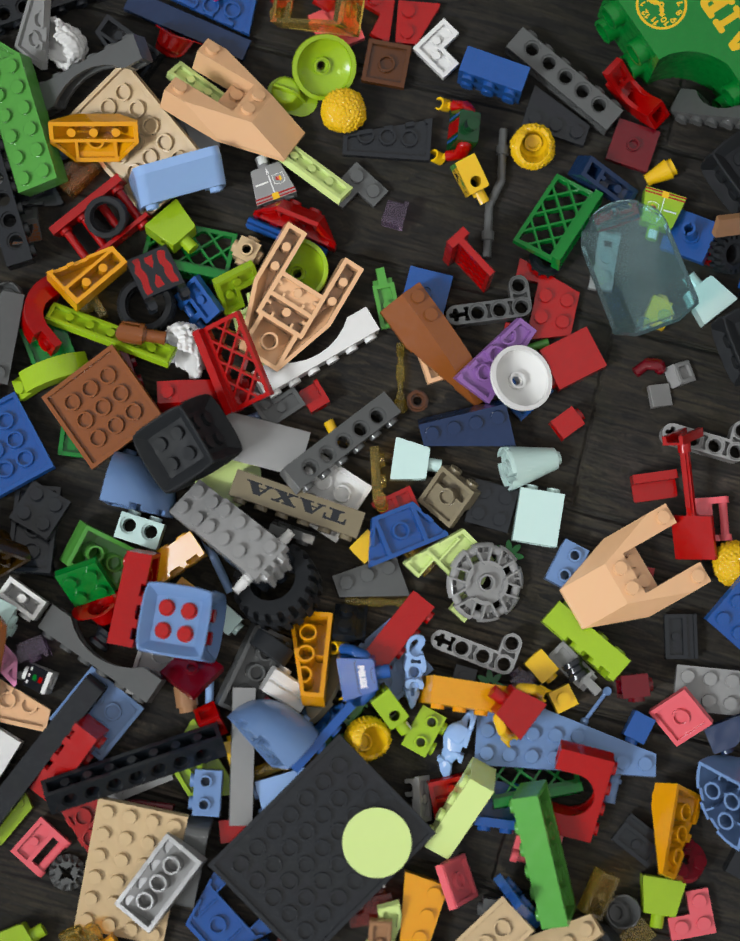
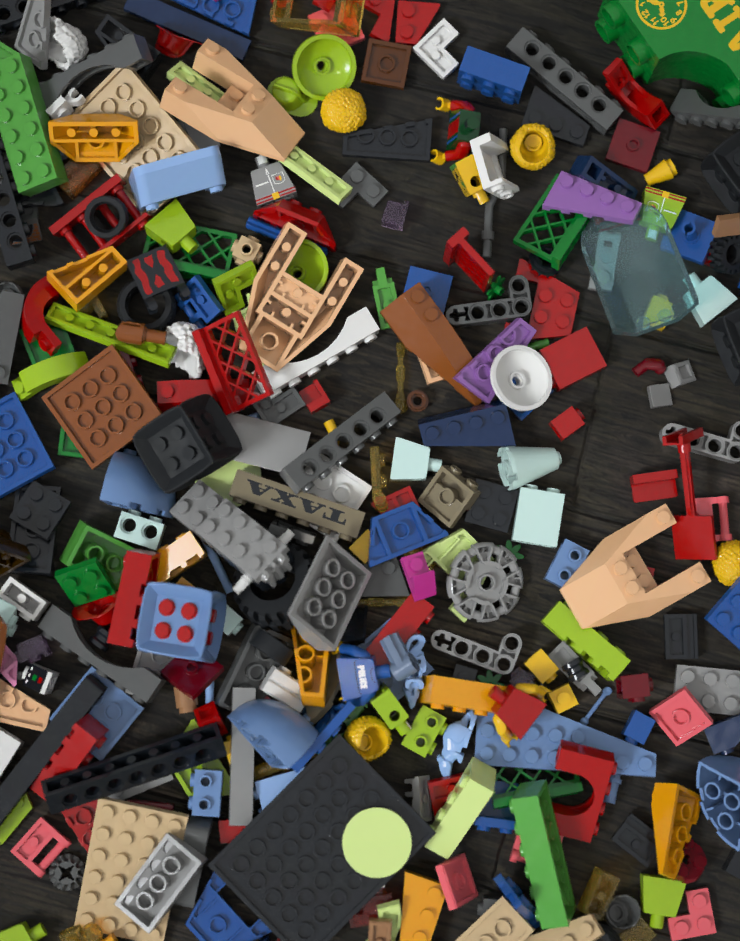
(63, 106): none -> white plate
(328, 596): none -> light grey slope
(401, 661): none -> sand blue piece
(418, 576): none -> dark pink slope
(485, 152): none -> white panel
(496, 288): none -> green plant
(589, 199): none -> medium lavender wing

